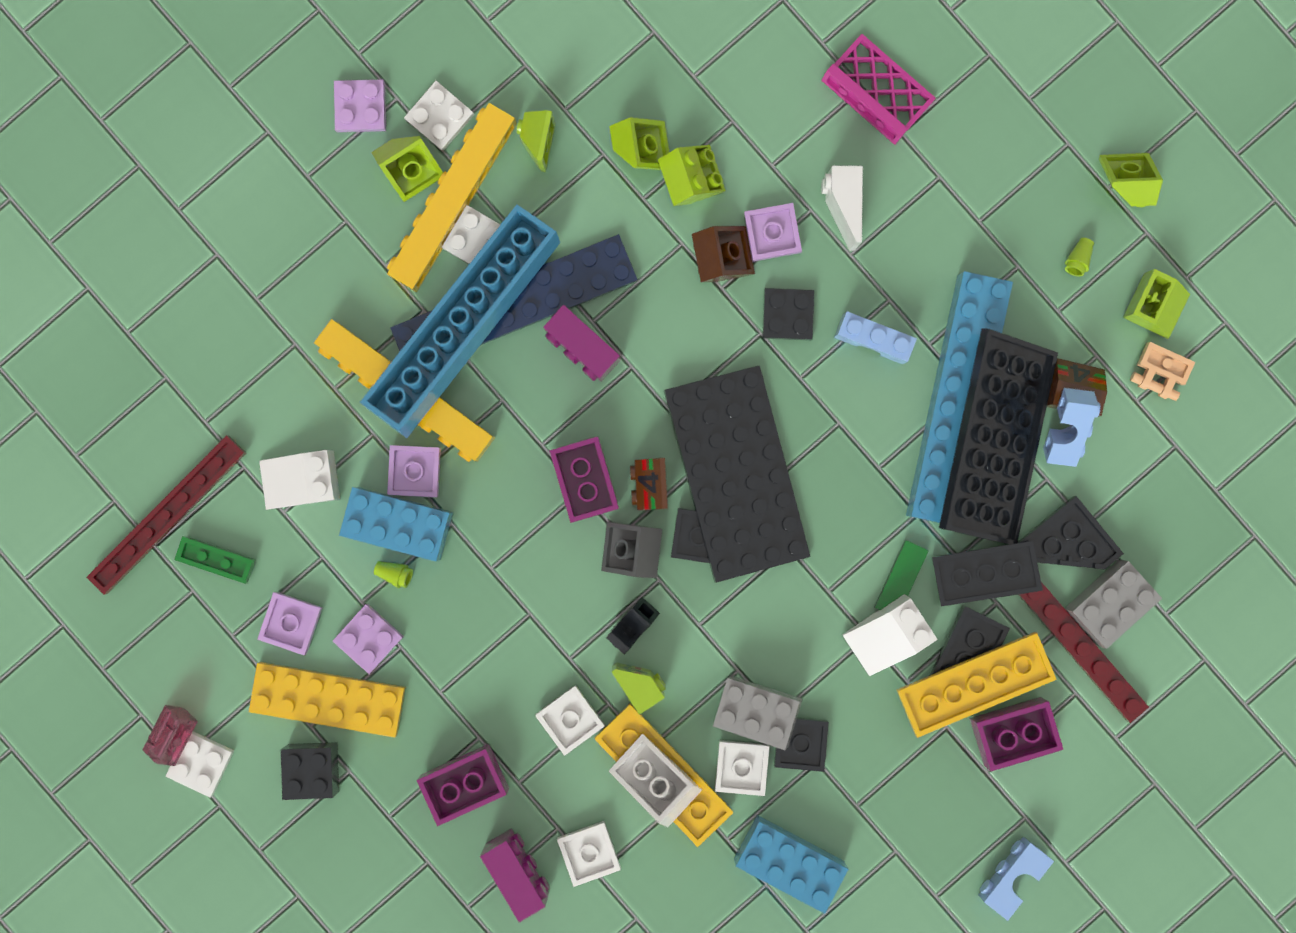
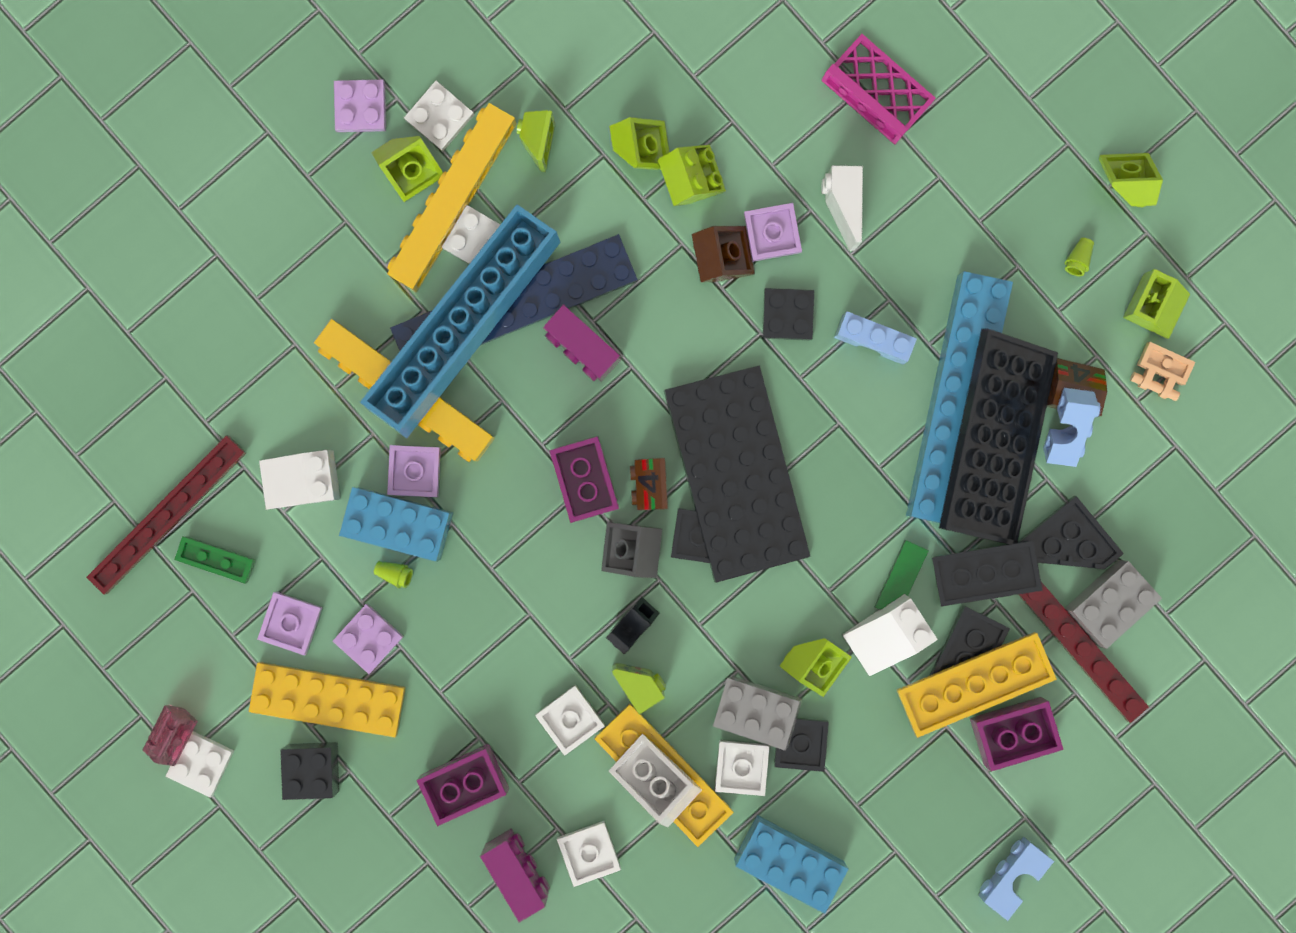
(816, 664): none -> lime slope

